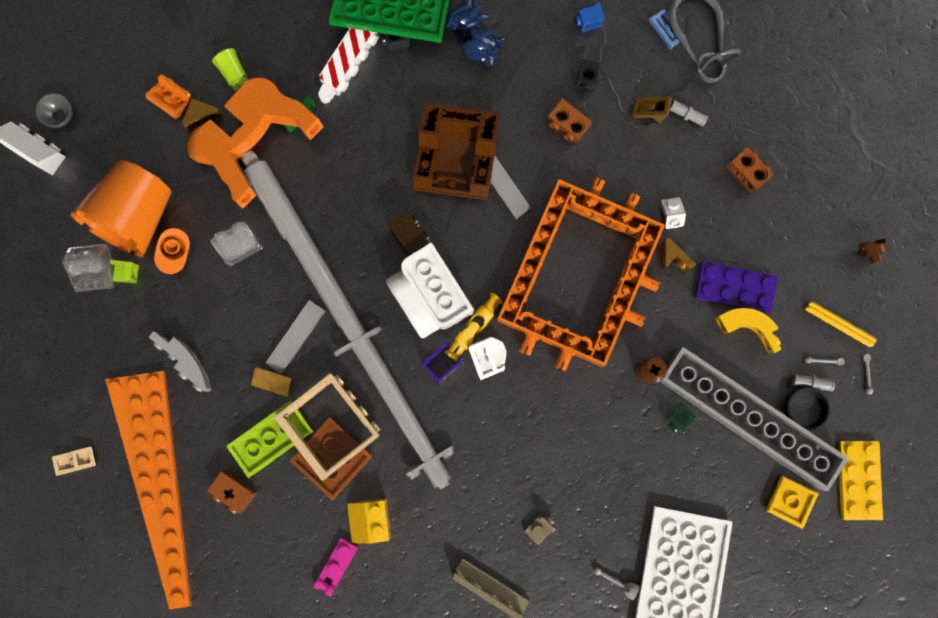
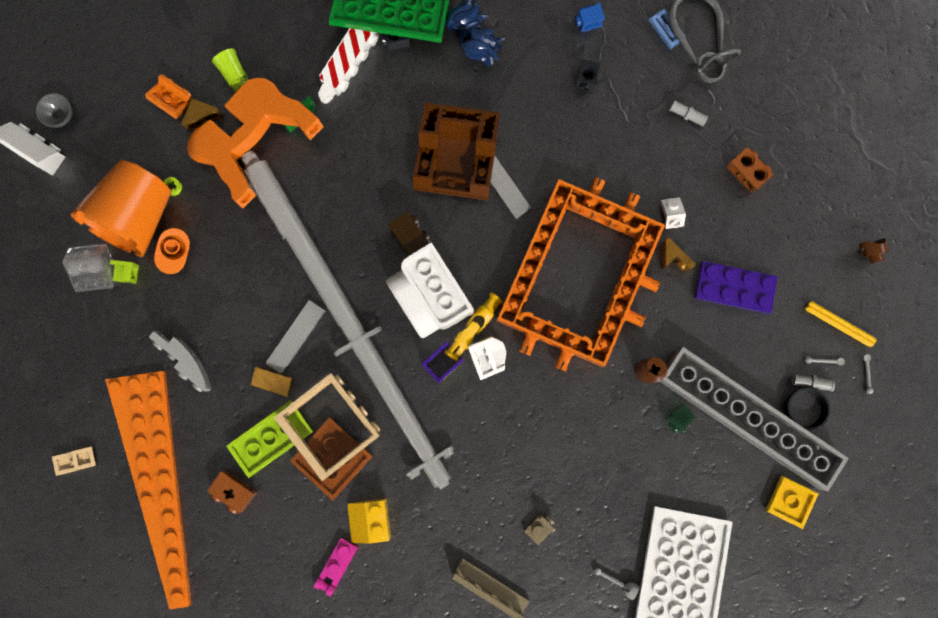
(178, 189): none -> lime bush
(236, 243): clear slope -> none
(572, 118): dark orange brick -> none
(652, 107): pearl gold slope -> none
(754, 320): yellow arch -> none
(861, 481): yellow plate -> none

